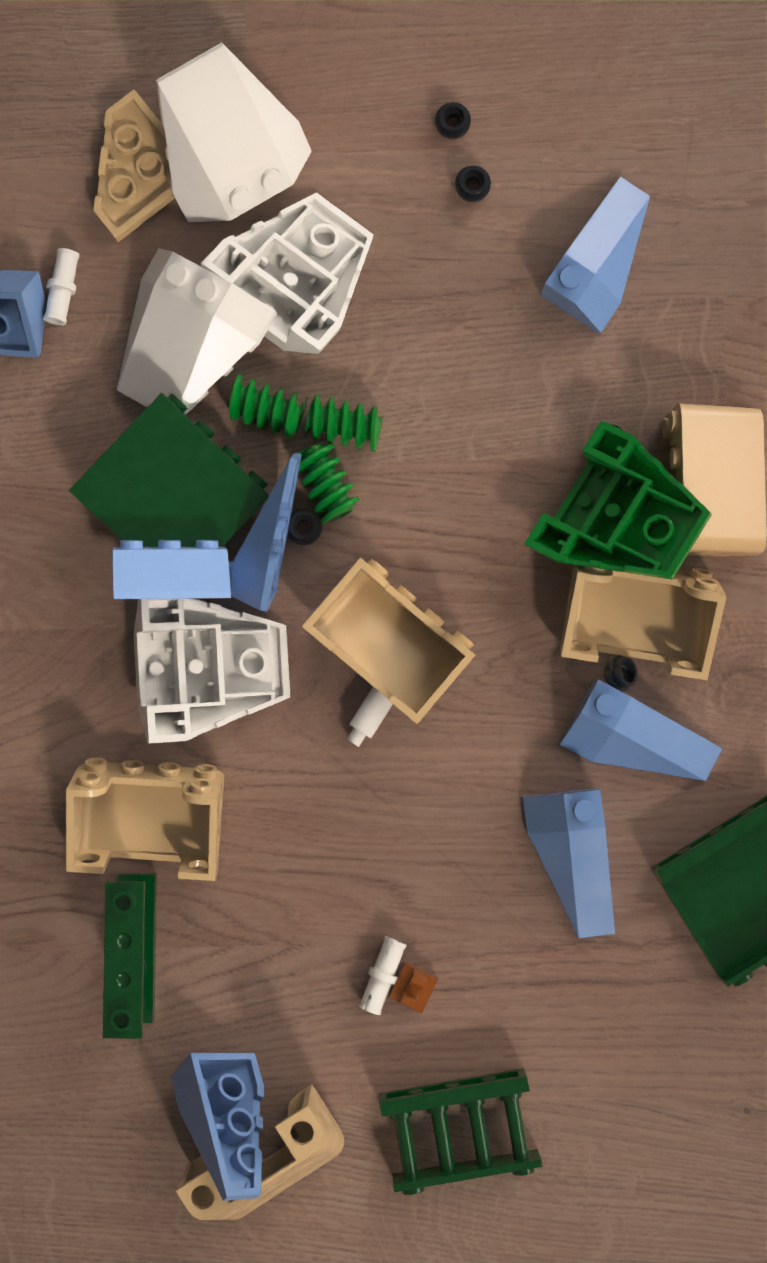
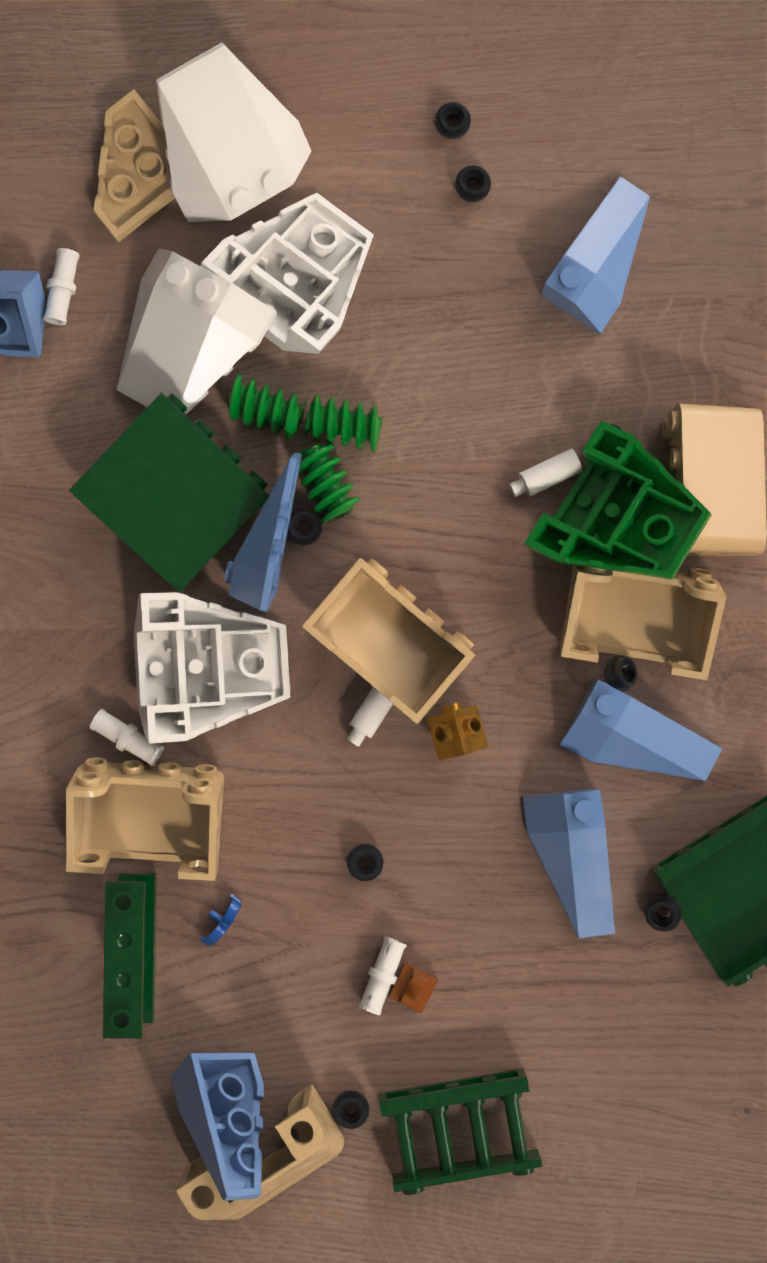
(126, 737): none -> white pin
(170, 570): light blue slope -> none
(224, 922): none -> blue piece
(347, 1120): none -> black plate
(360, 873): none -> black plate
(457, 731): none -> pearl gold brick
(547, 474): none -> white cylinder
(663, 923): none -> black plate

